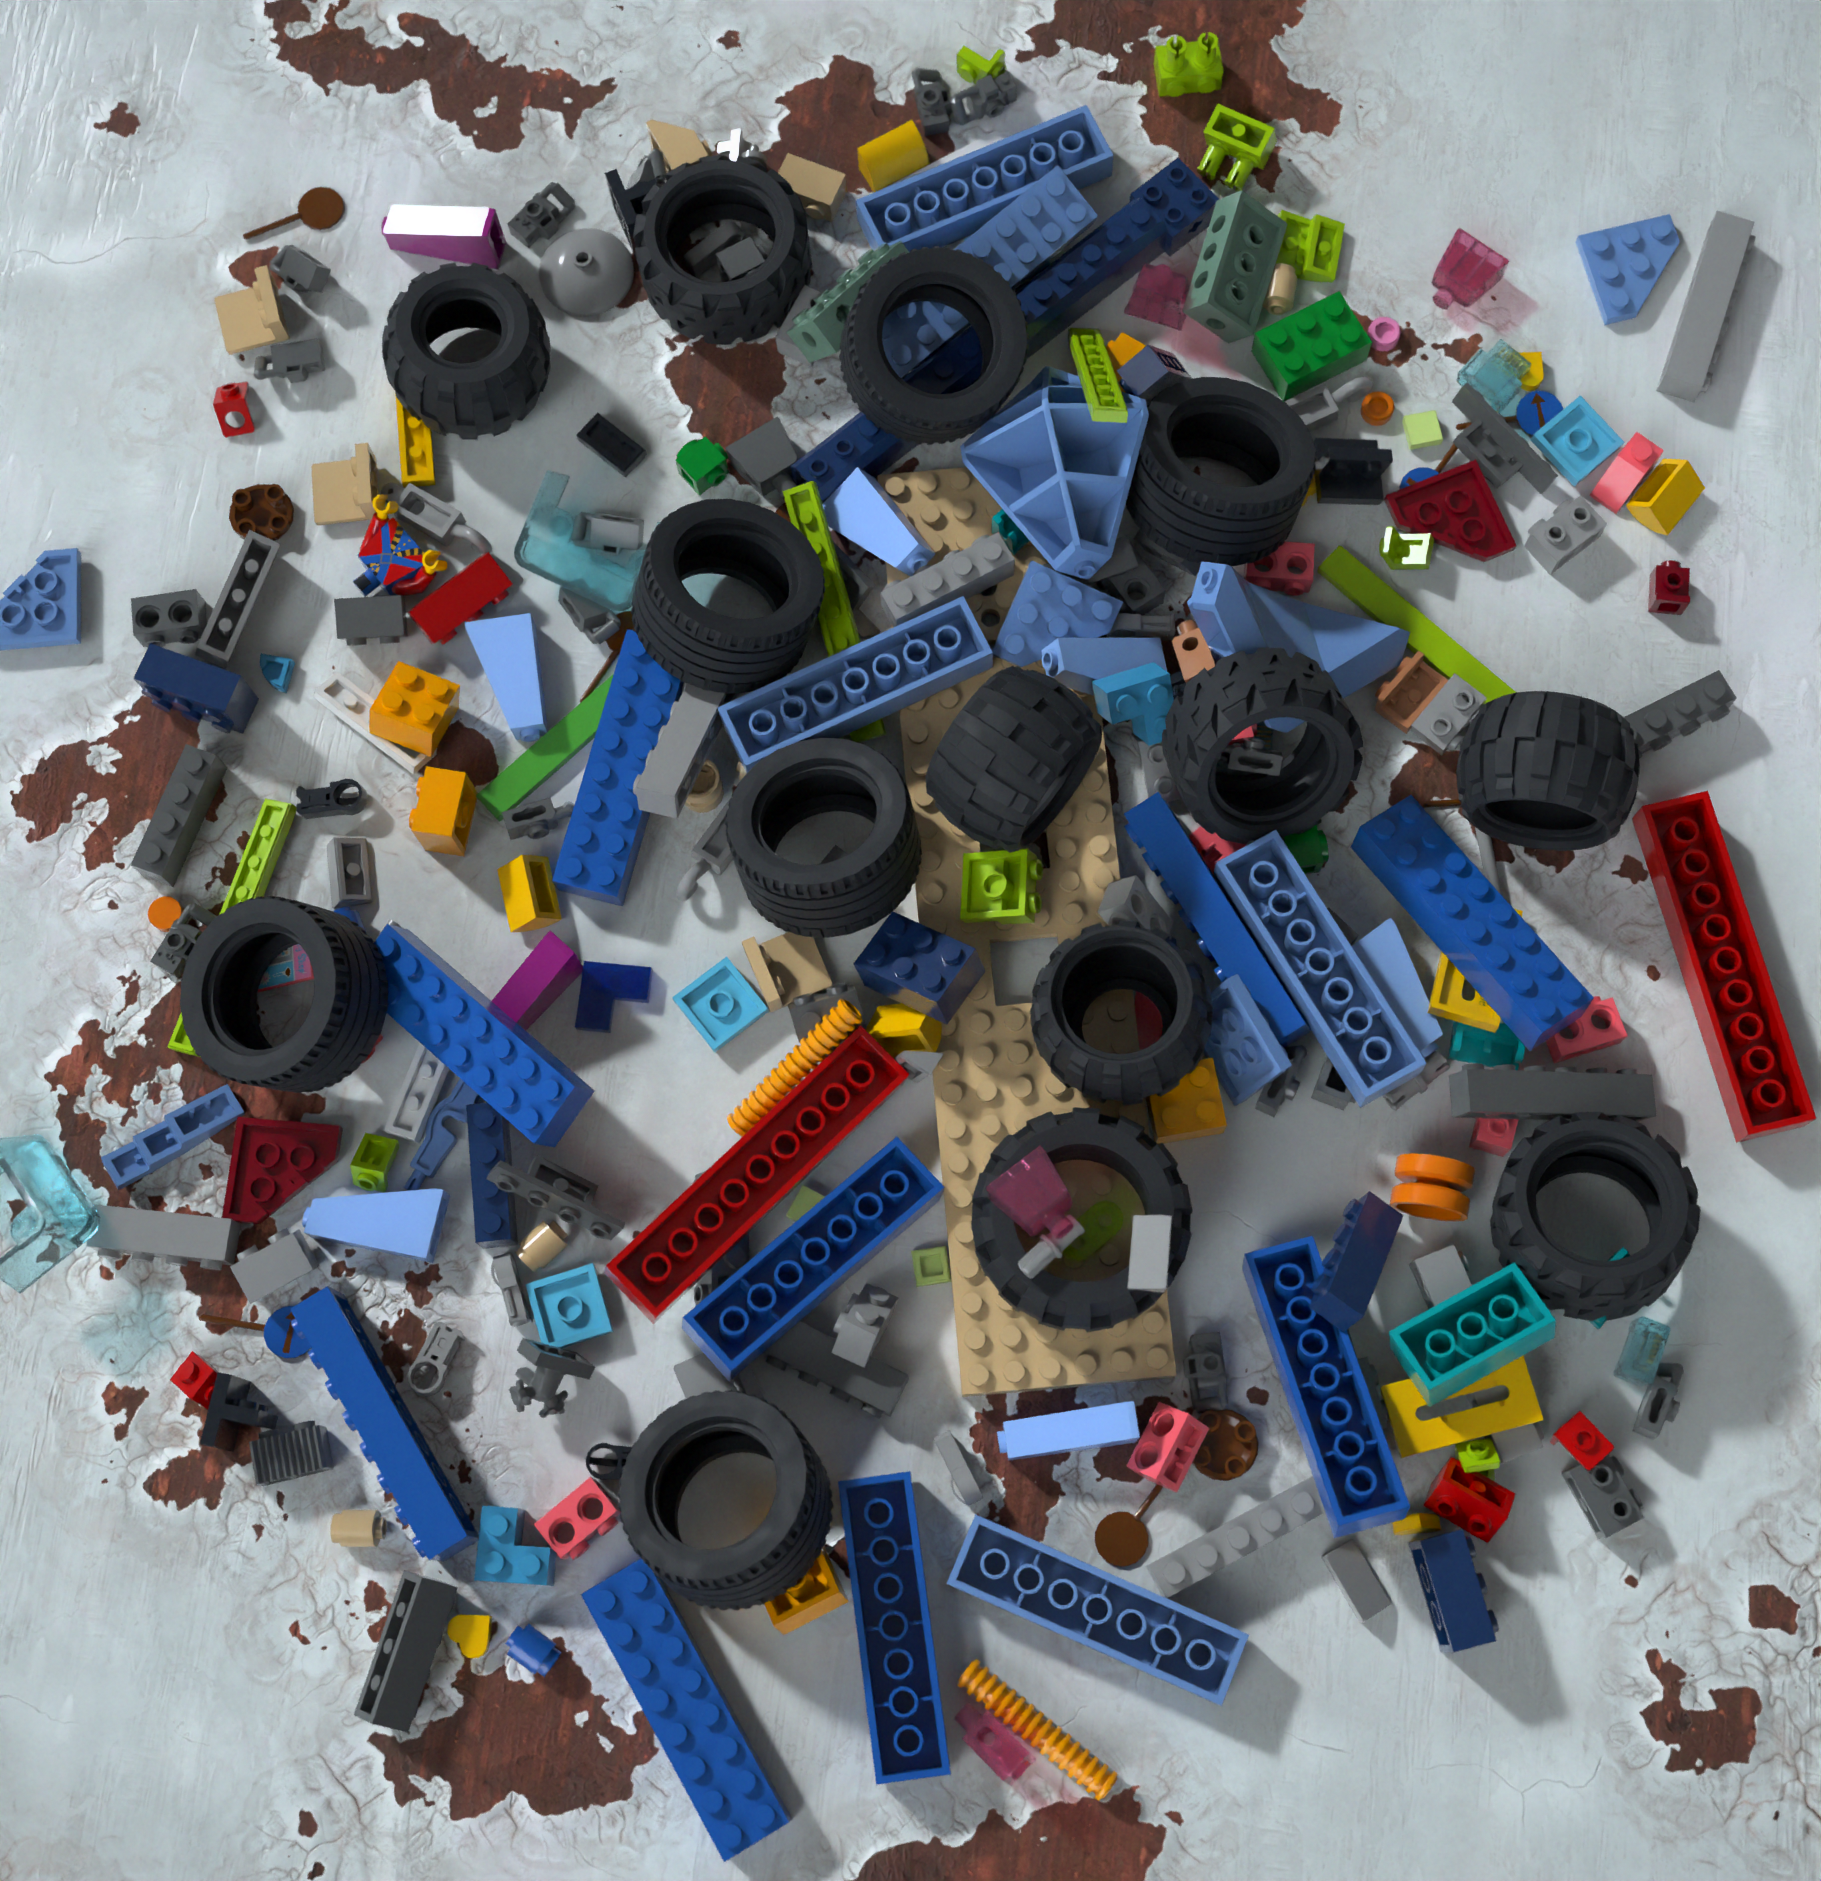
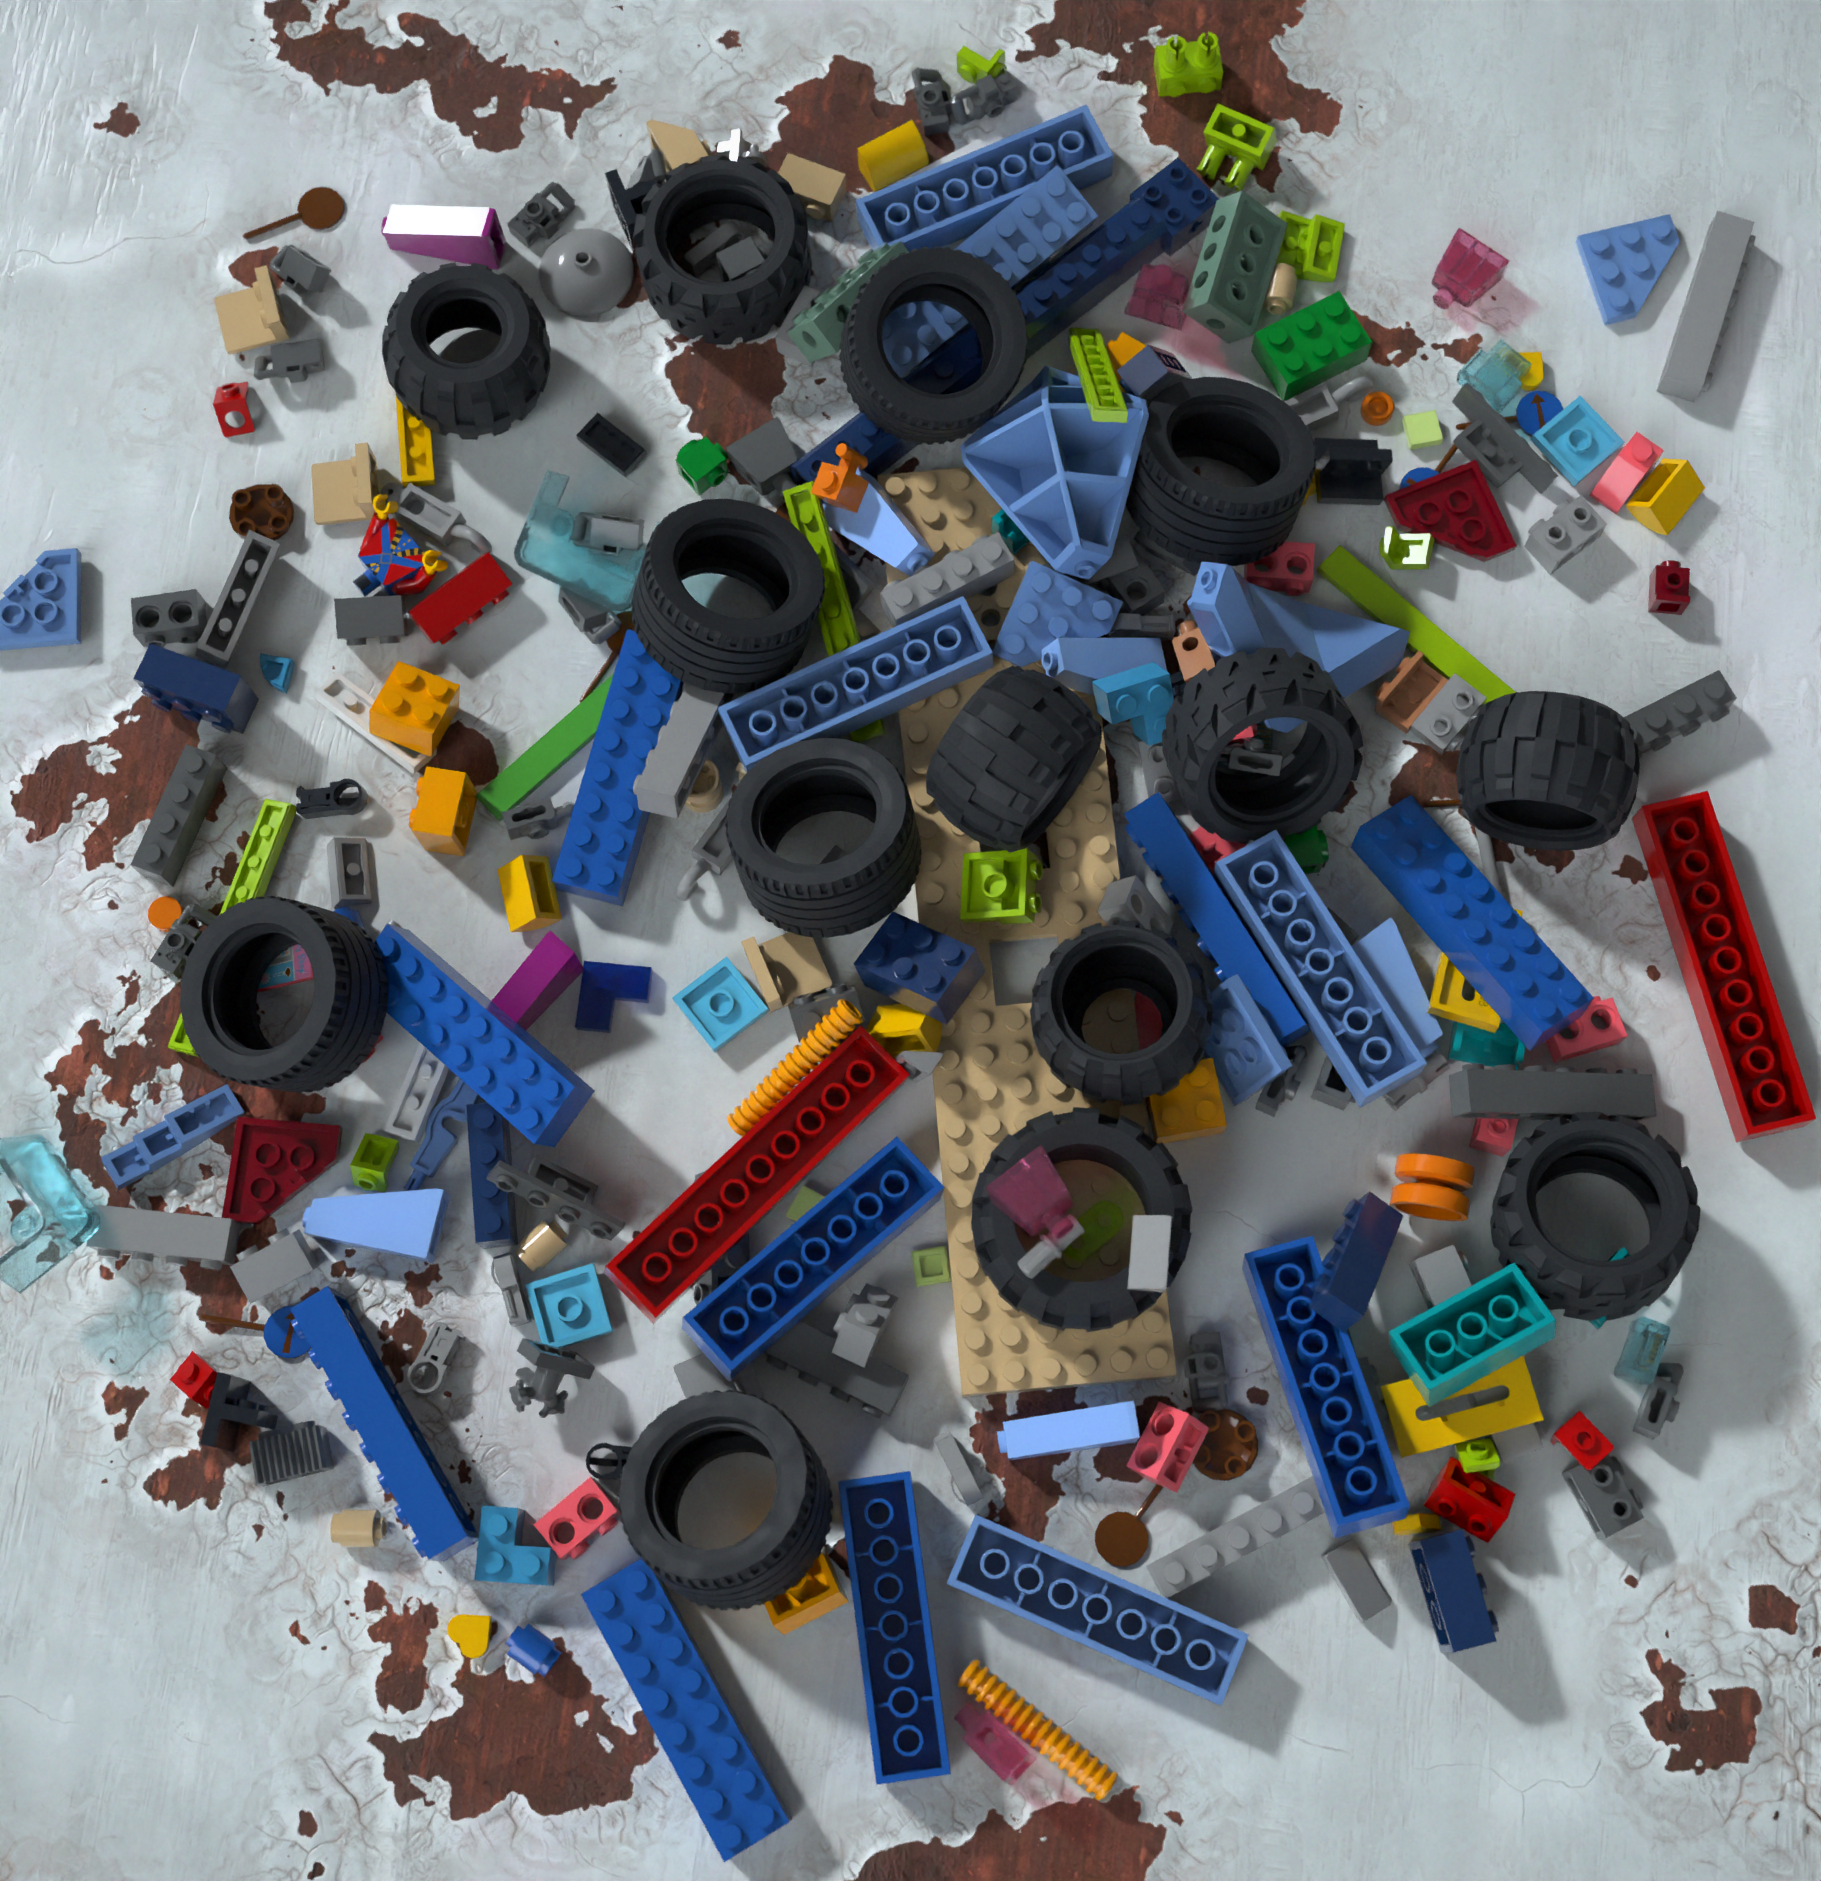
(405, 1651): dark grey brick -> none
(513, 667): light blue slope -> none
(839, 483): none -> orange brick
(1384, 333): bright pink tile -> none

